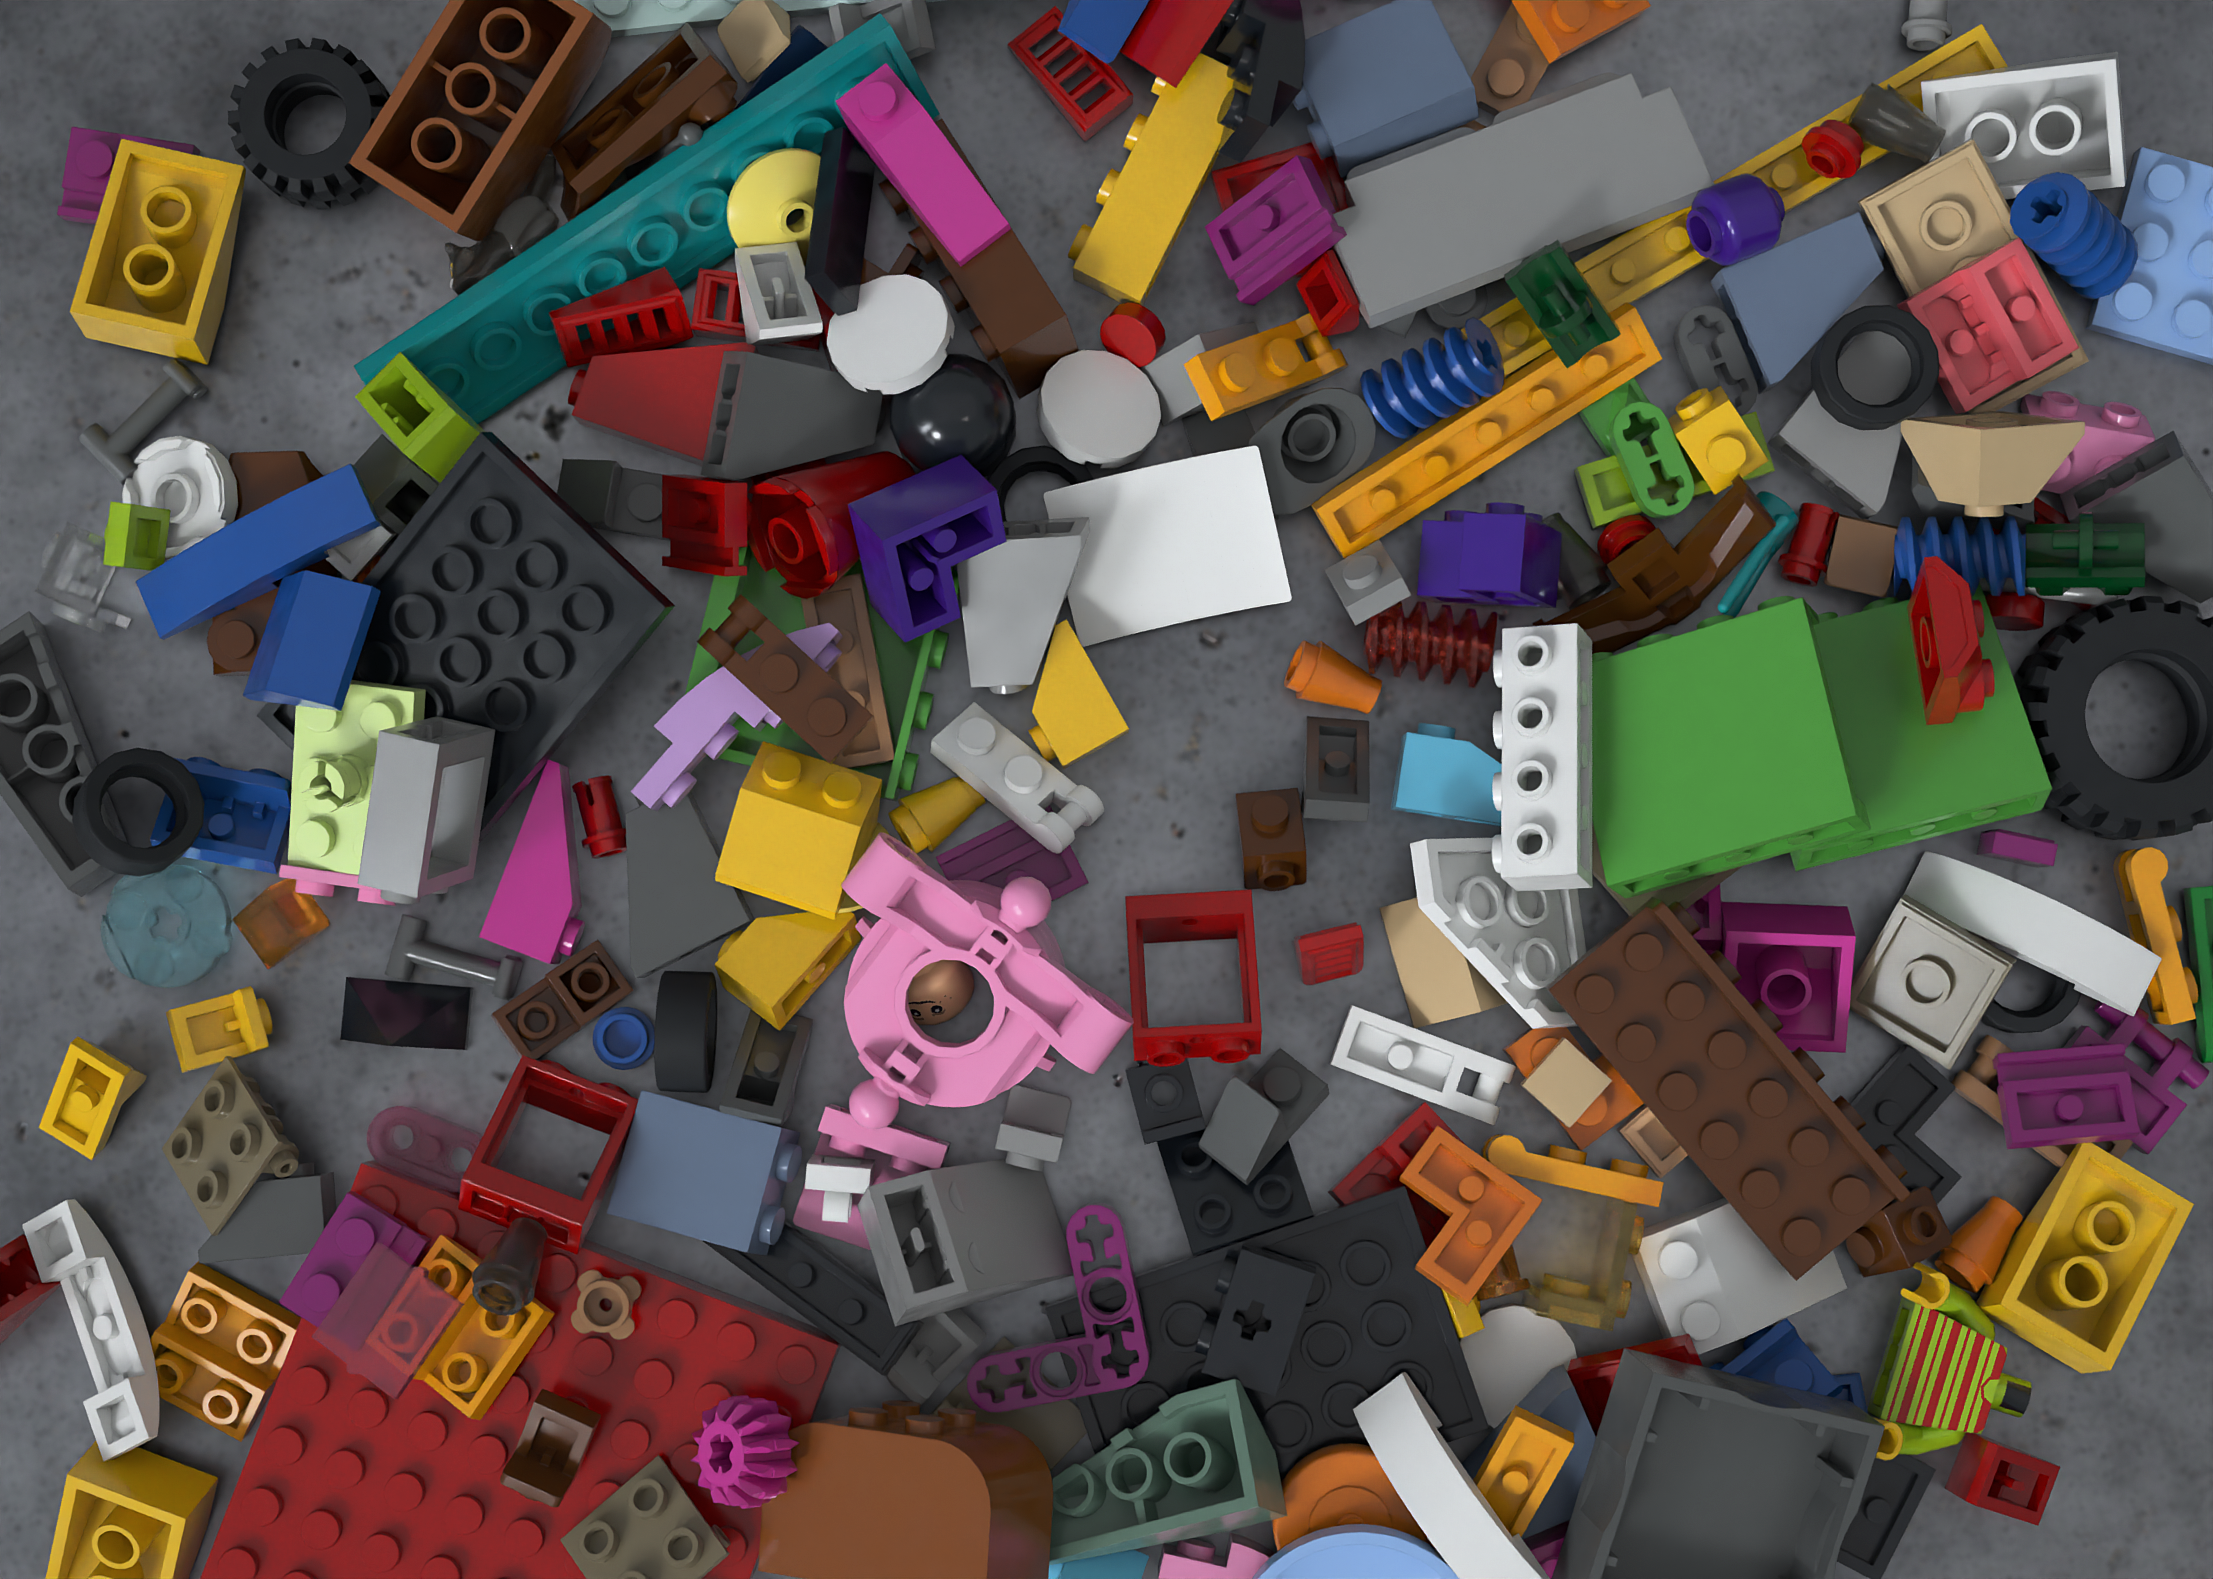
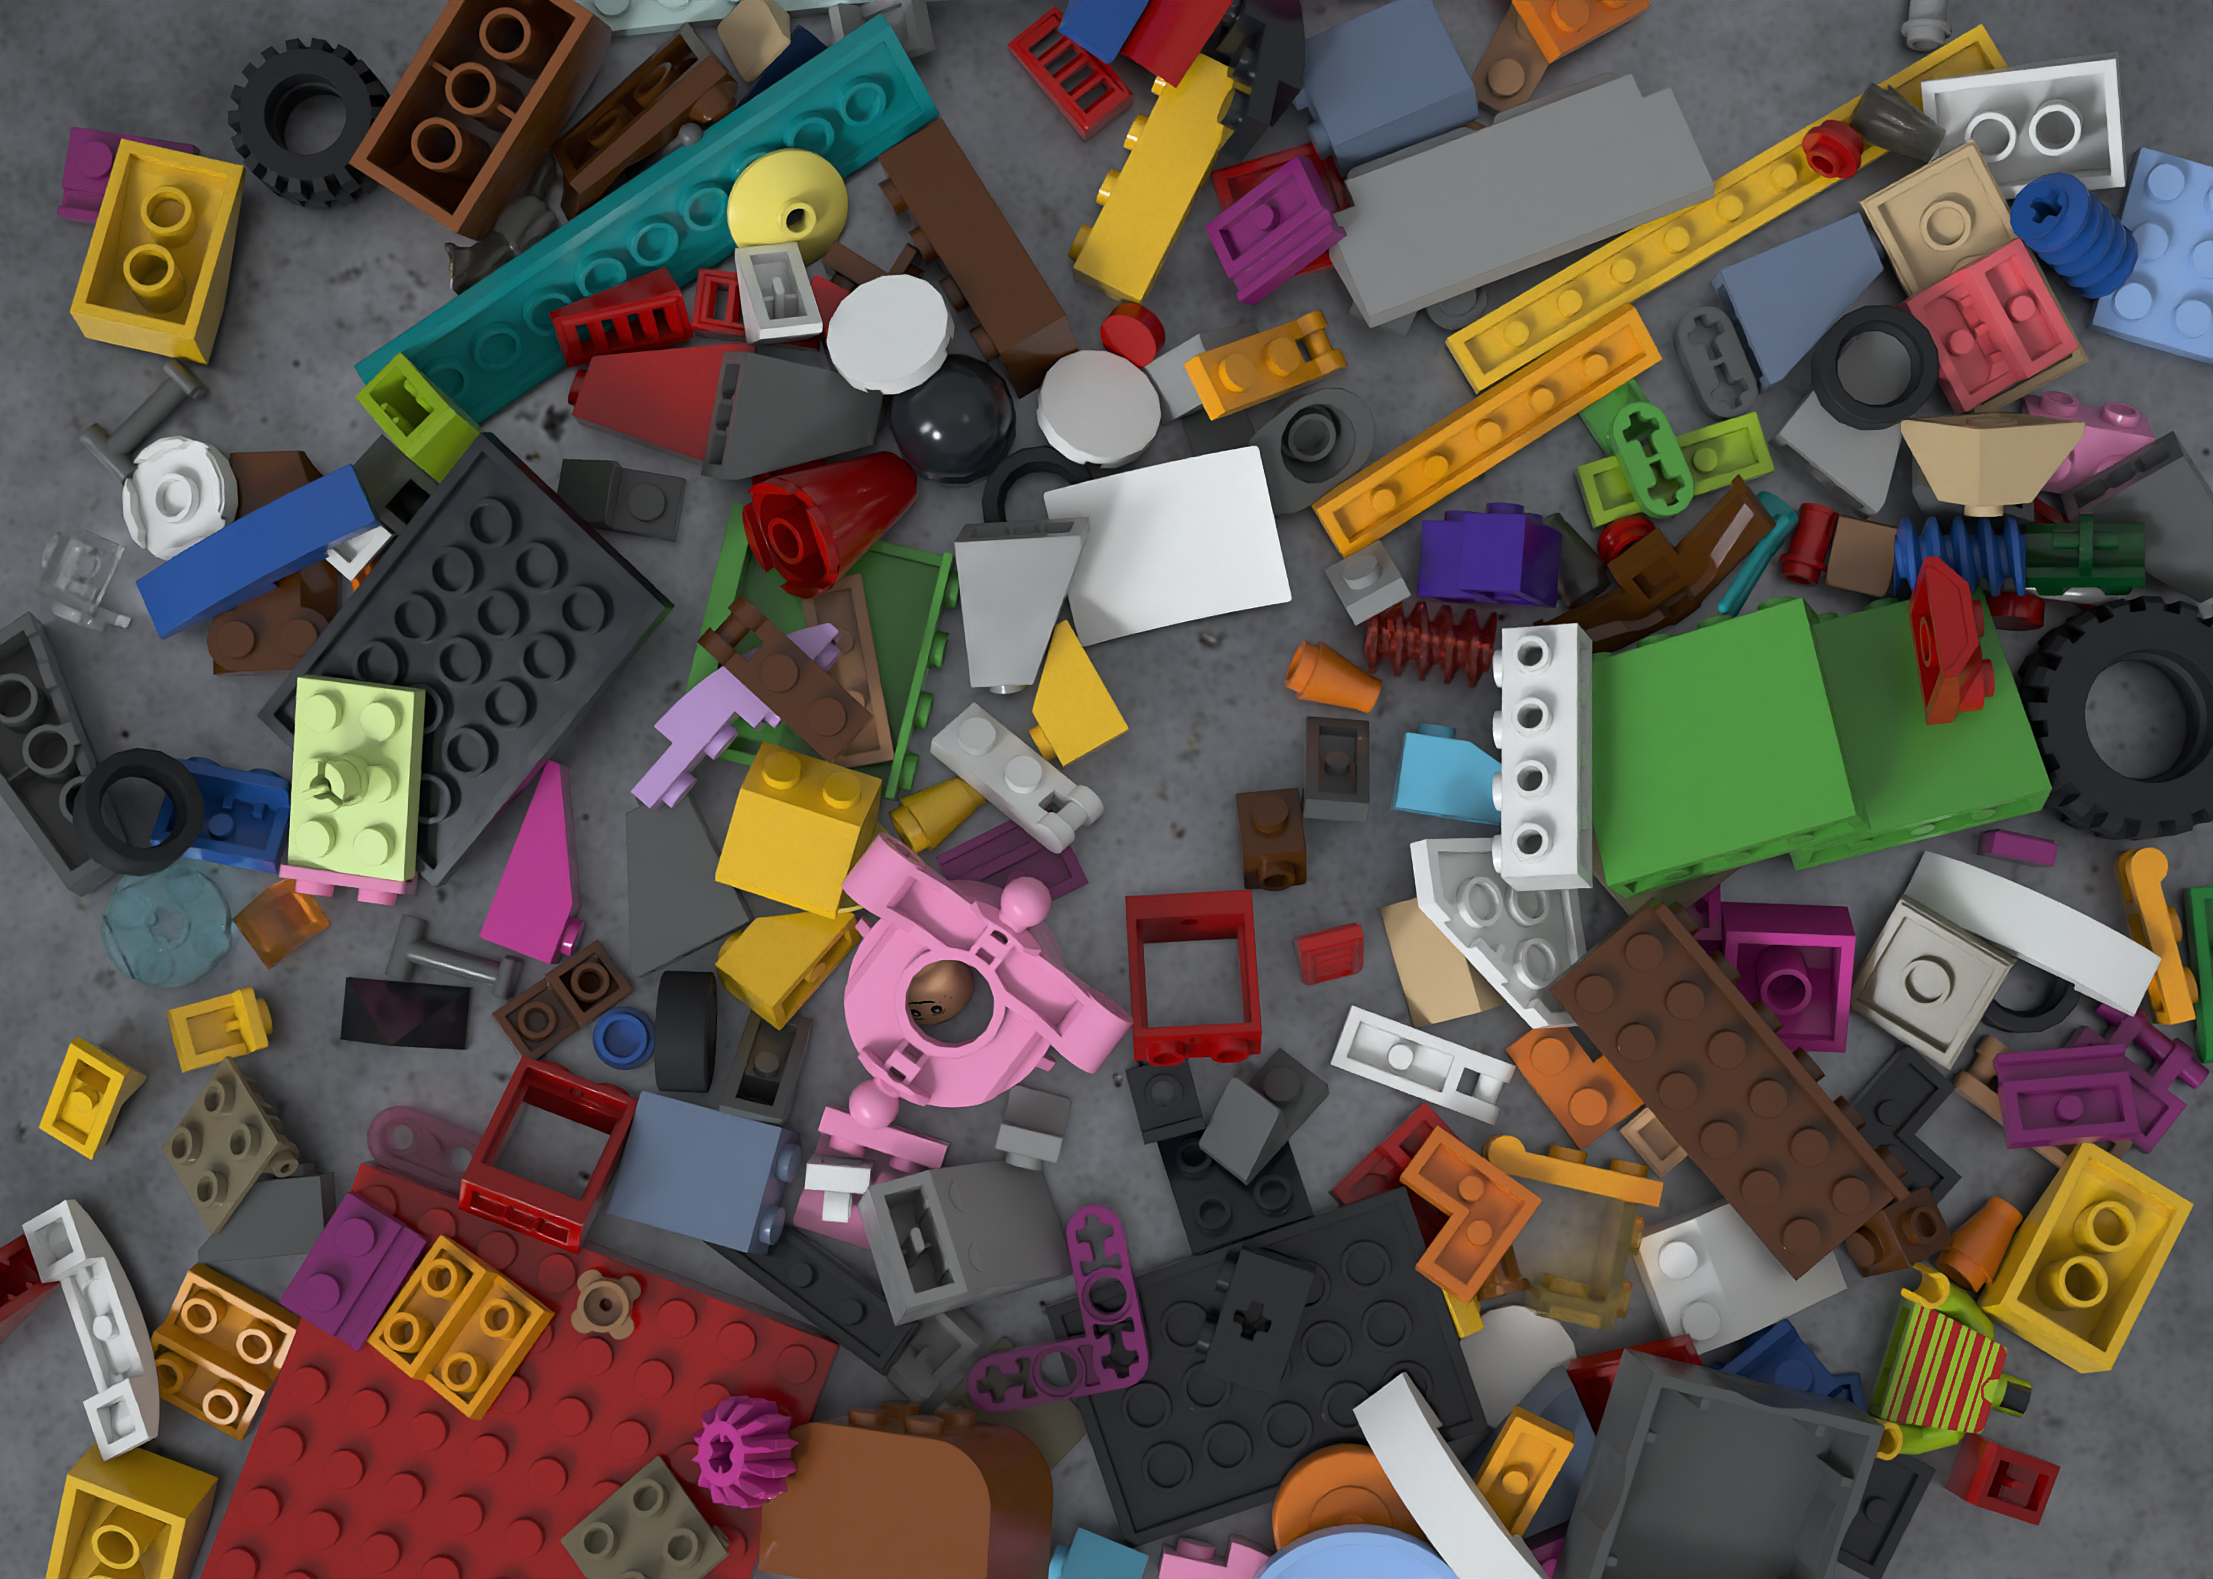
(136, 536): lime plate -> none
(312, 641): blue slope -> none
(387, 1320): clear pink piece -> none
(425, 808): light grey window -> none
(511, 1268): clear smoke cone -> none
(550, 1449): reddish brown bracket -> none
(600, 817): red pin -> none
(705, 523): red plate -> none
(840, 221): black tile -> none
(915, 535): dark purple brick -> none
(921, 164): dark pink slope -> none
(1171, 1479): sand green wedge -> none
(1329, 296): red slope -> none
(1435, 383): blue piece -> none
(1561, 303): dark green hips -> none
(1566, 1082): tan tile -> none
(1716, 438): yellow bracket -> none
(1735, 219): dark purple head -> none

